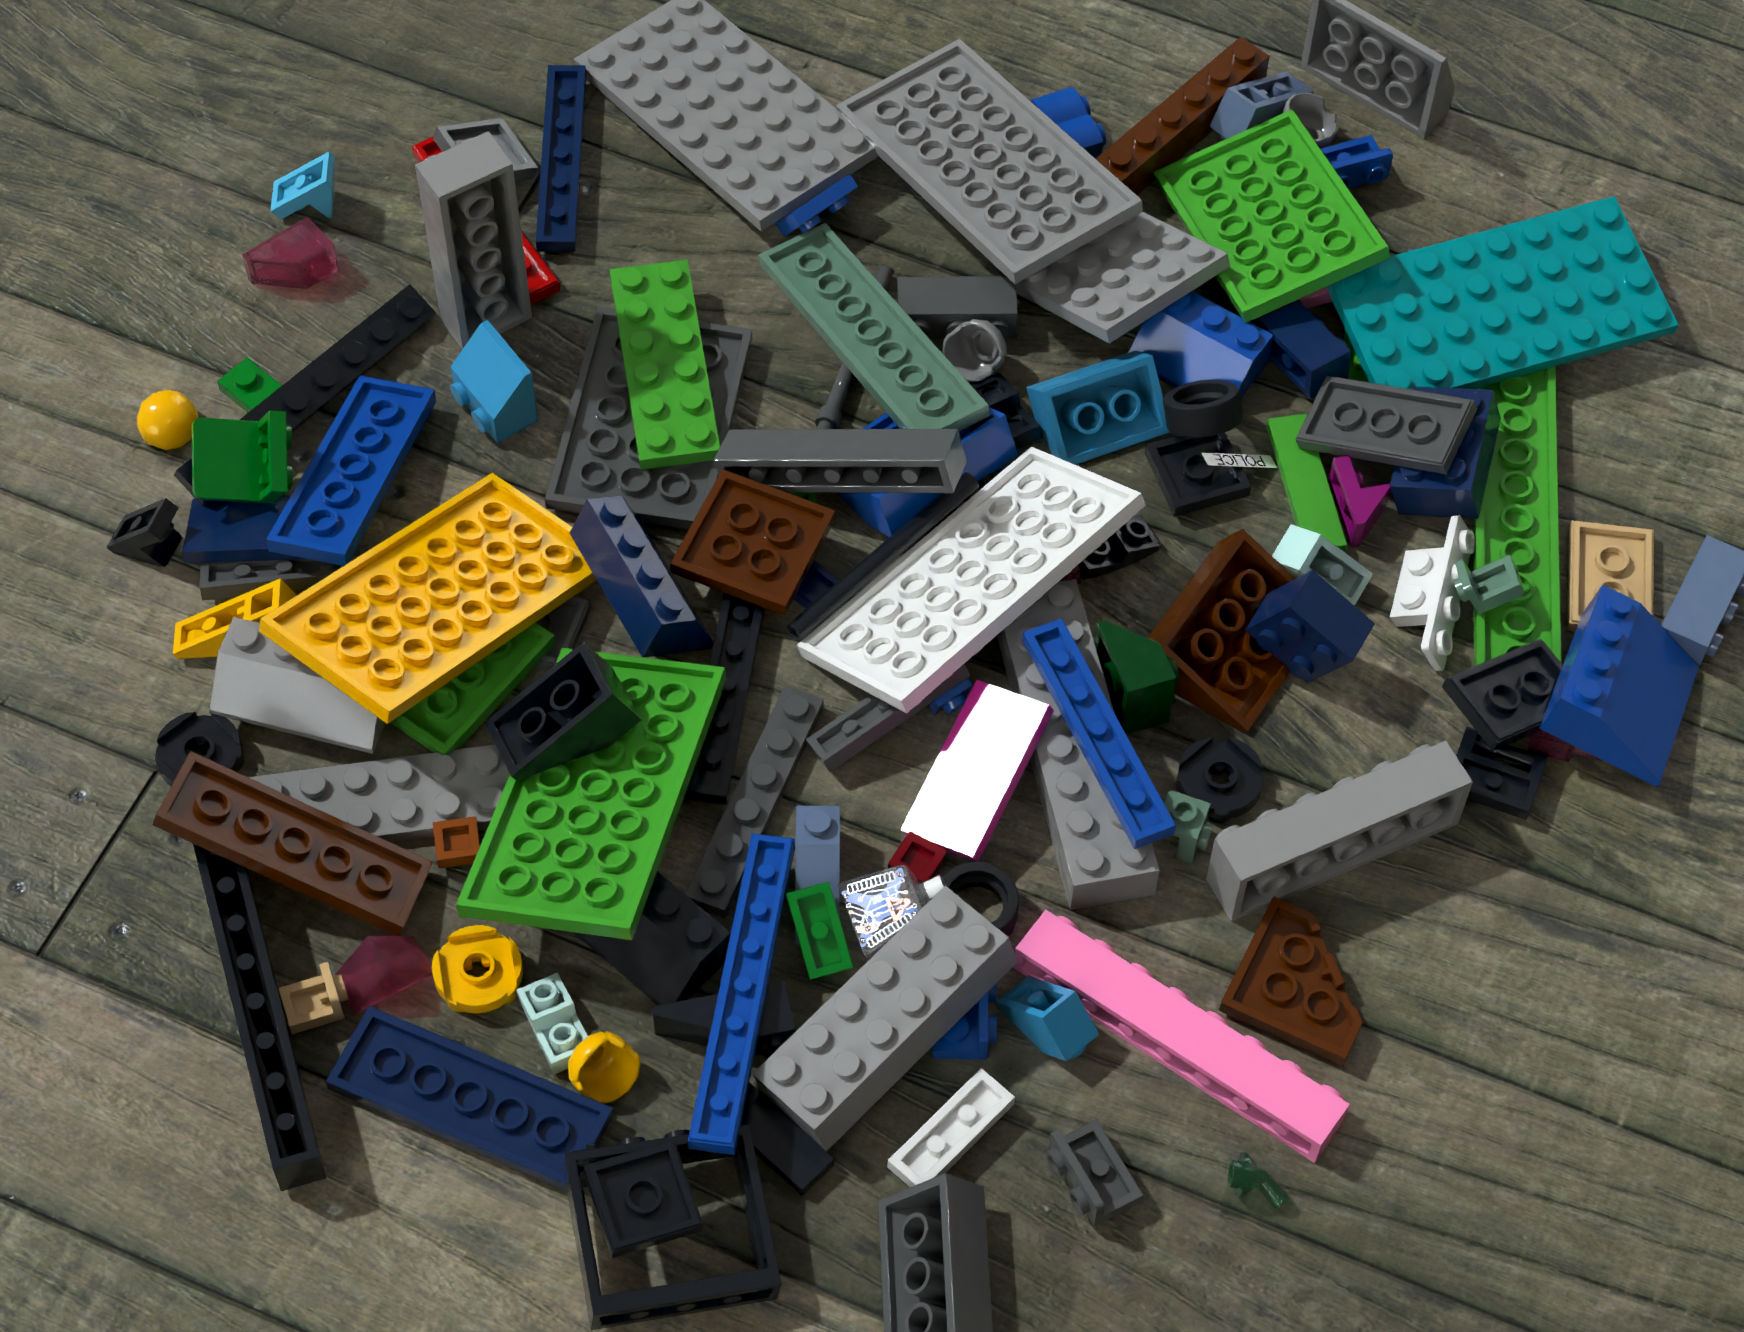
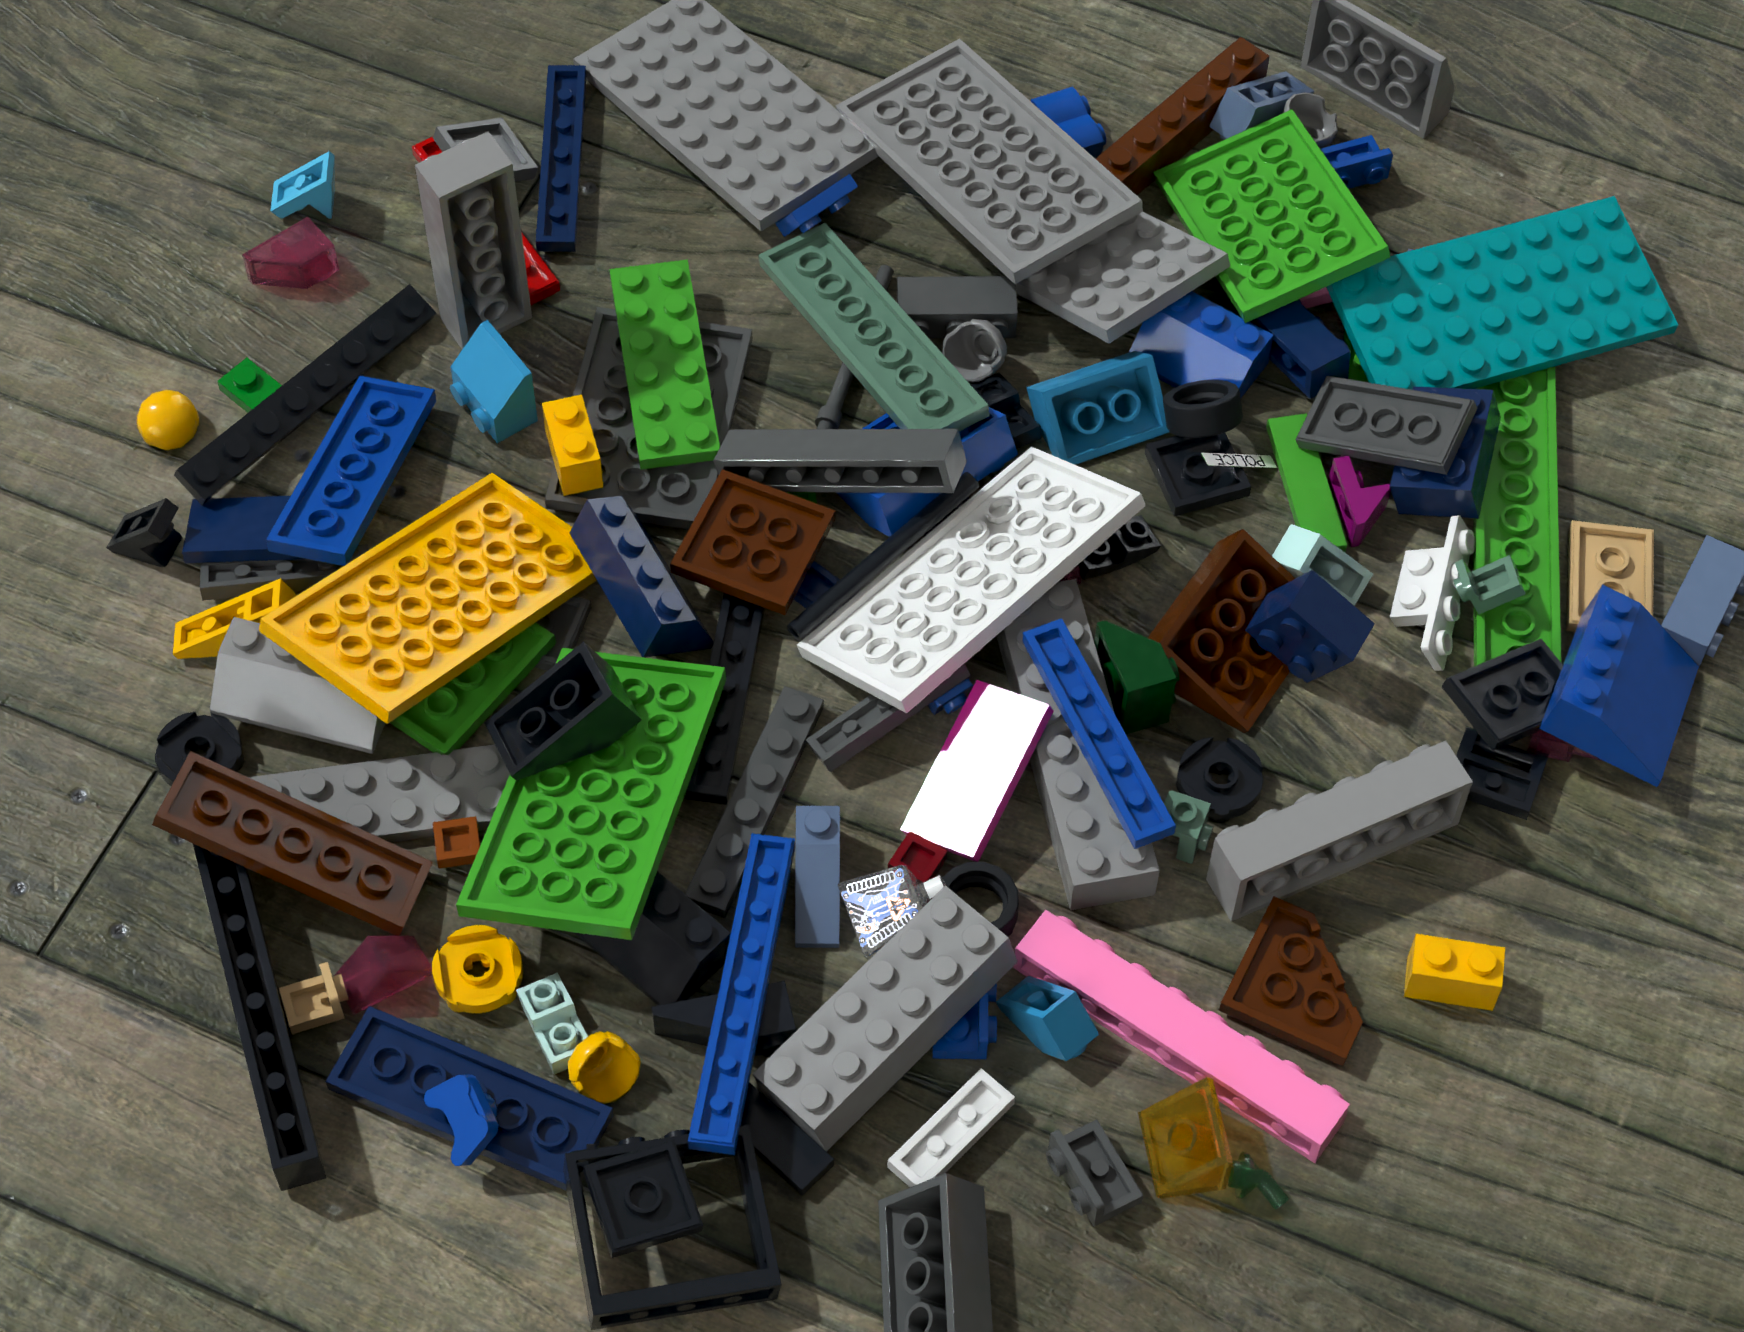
(241, 459): green bracket -> none
(469, 1113): none -> blue piece
(572, 445): none -> yellow brick
(819, 930): green plate -> none
(1187, 1142): none -> clear yellow slope
(1454, 972): none -> yellow brick

